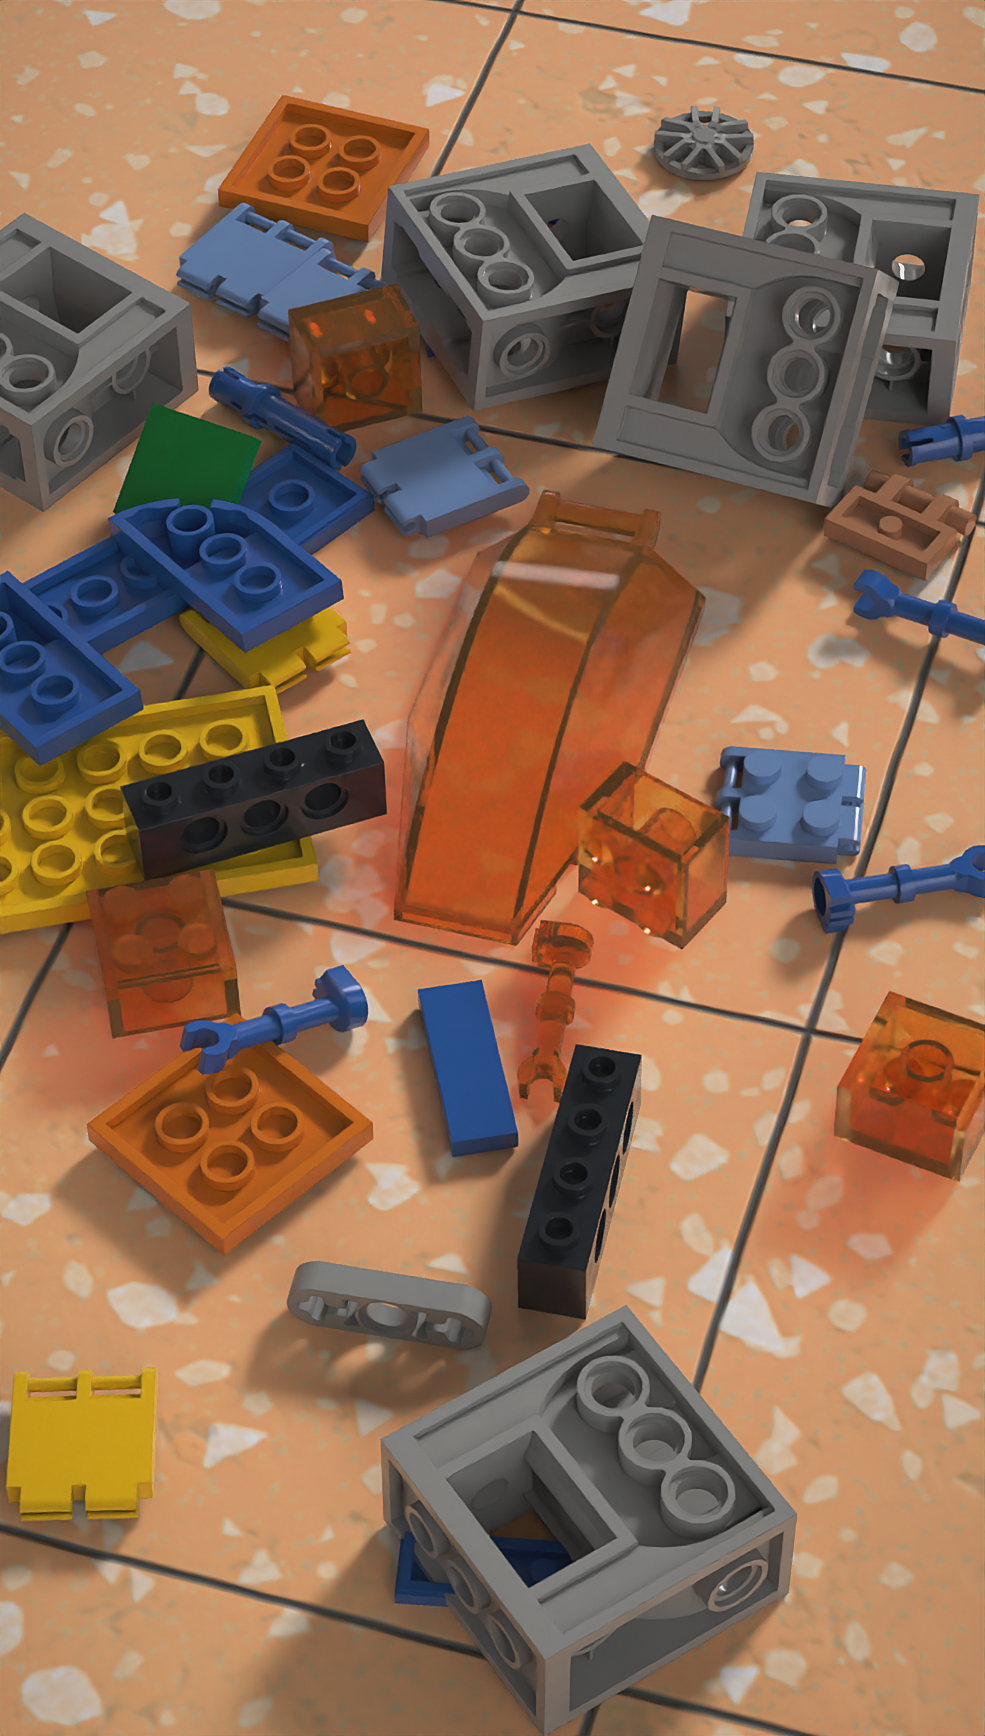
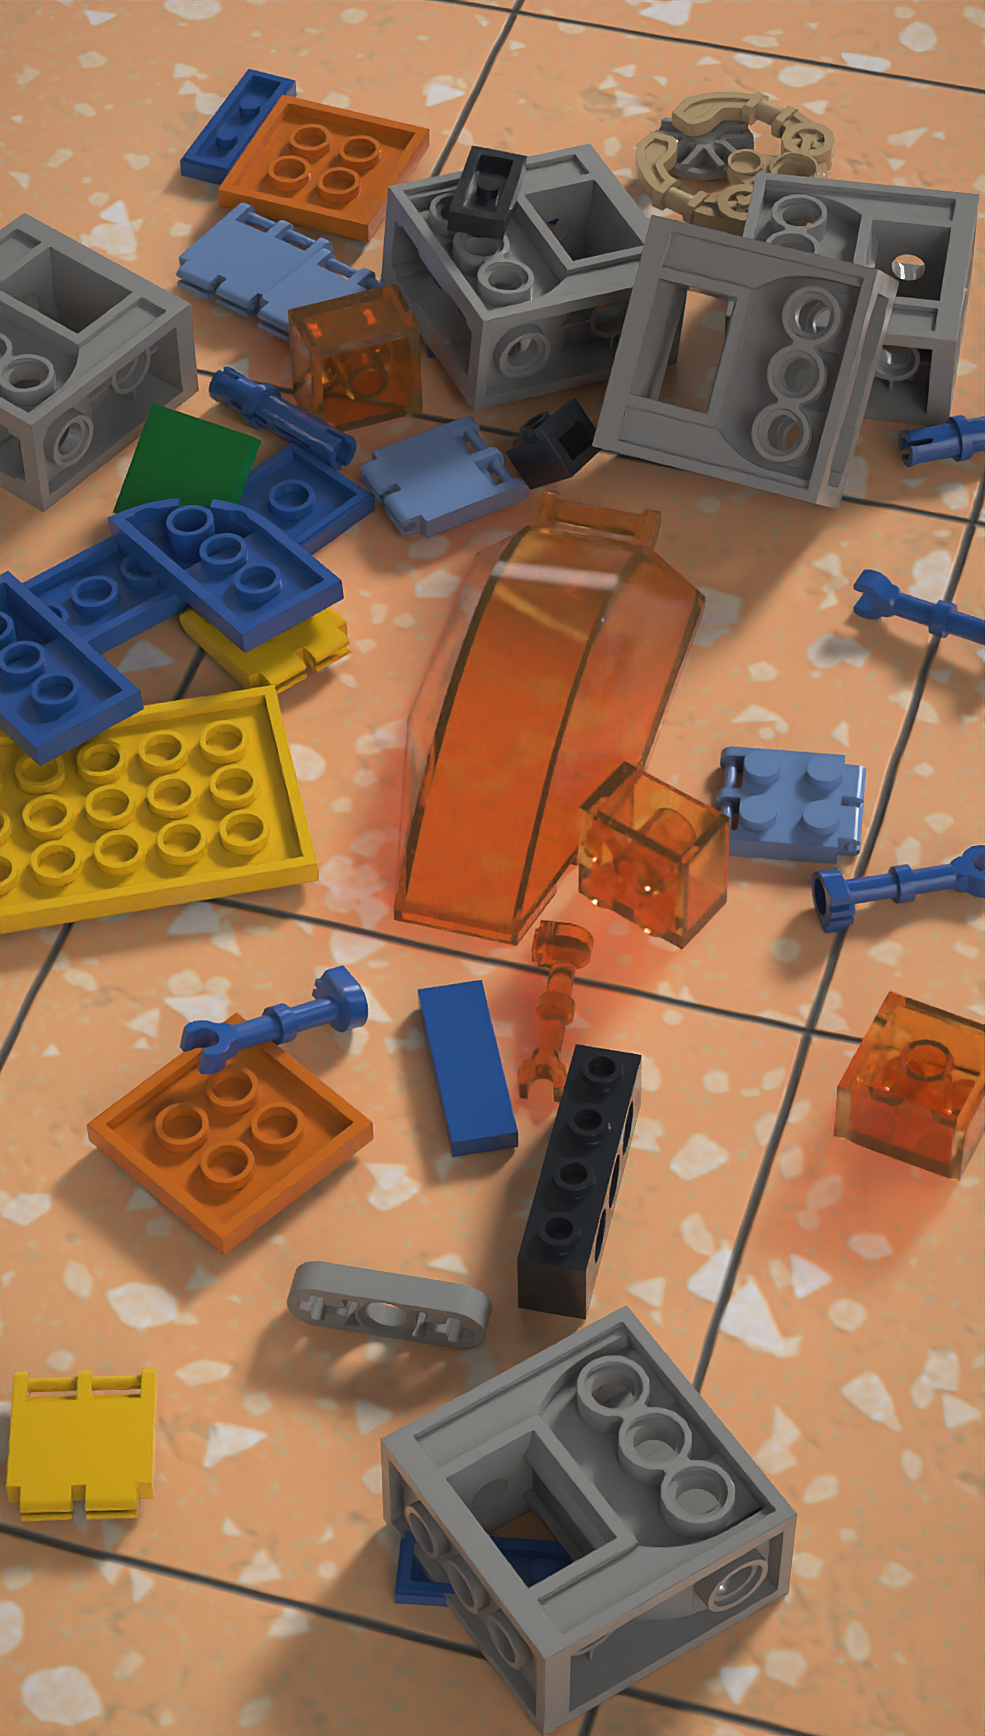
(163, 953): clear orange brick -> none
(234, 126): none -> blue tile
(254, 800): black brick -> none
(486, 193): none -> black plate
(553, 445): none -> black brick
(805, 152): none -> tan piece
(899, 523): nougat plate -> none

